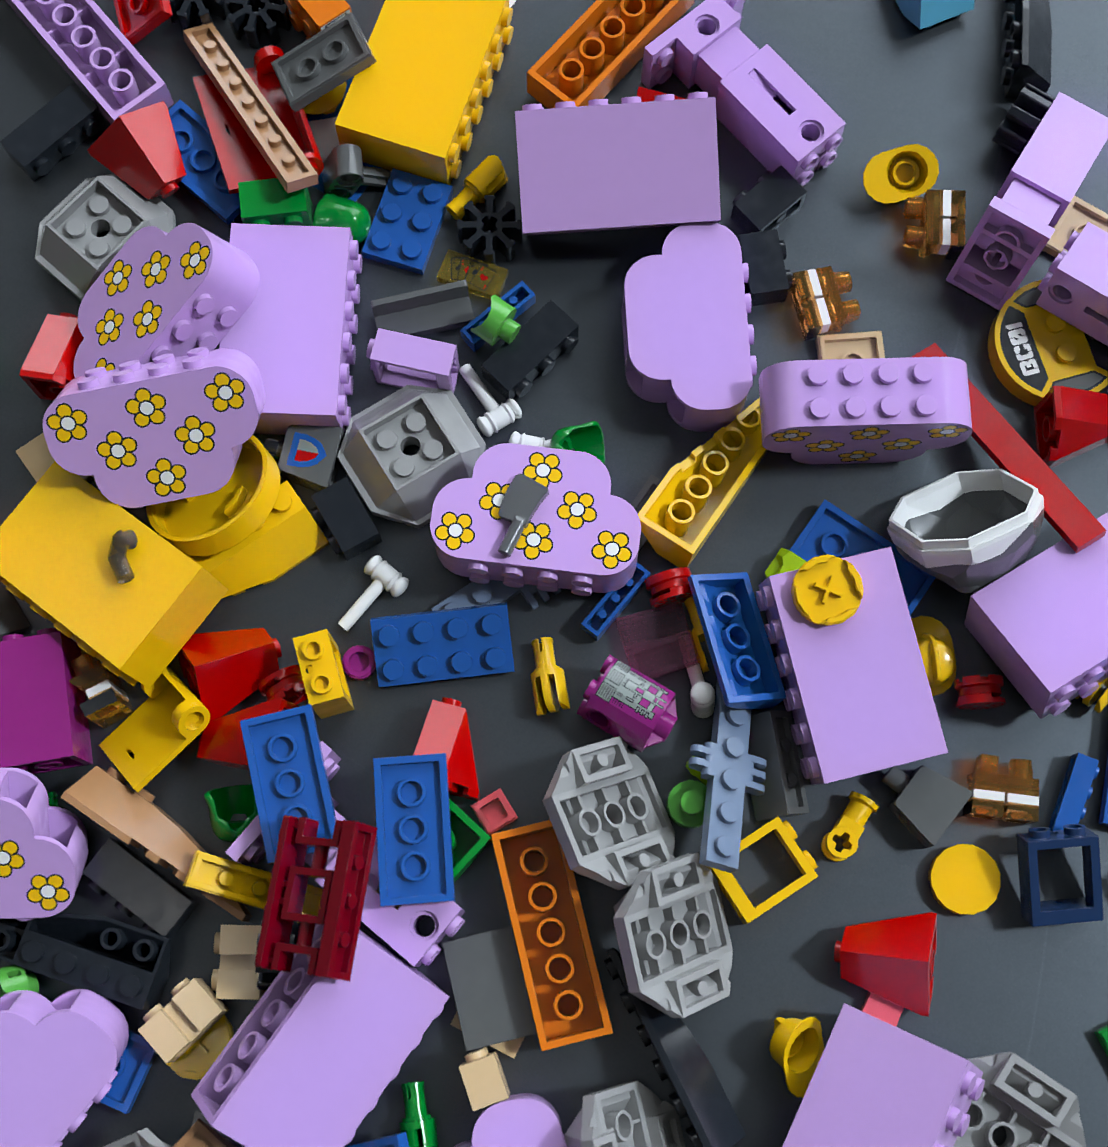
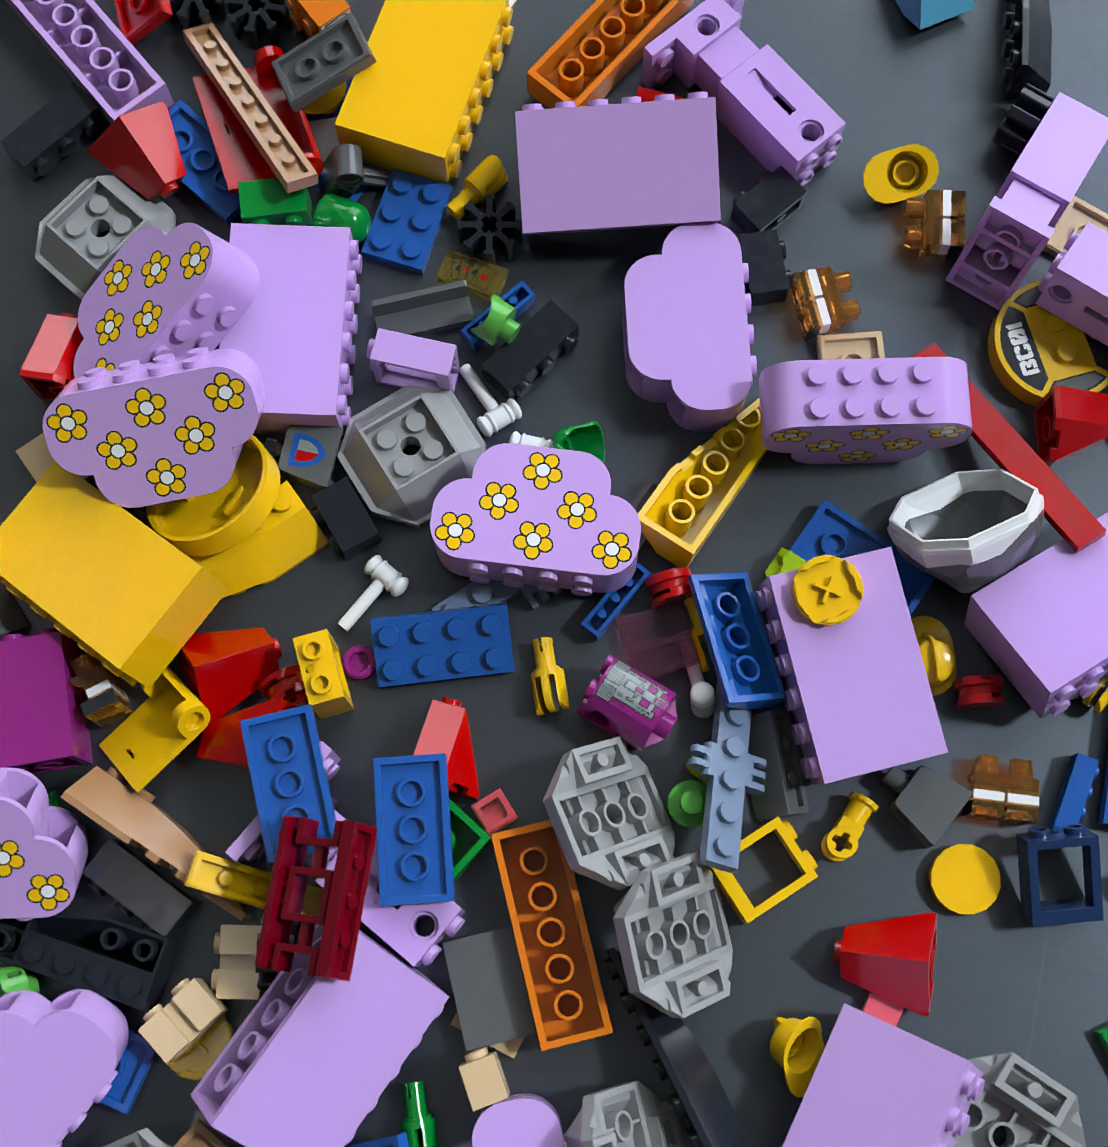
(118, 555): clear smoke arm -> none
(224, 803): green hair -> none
(518, 508): dark grey piece -> none

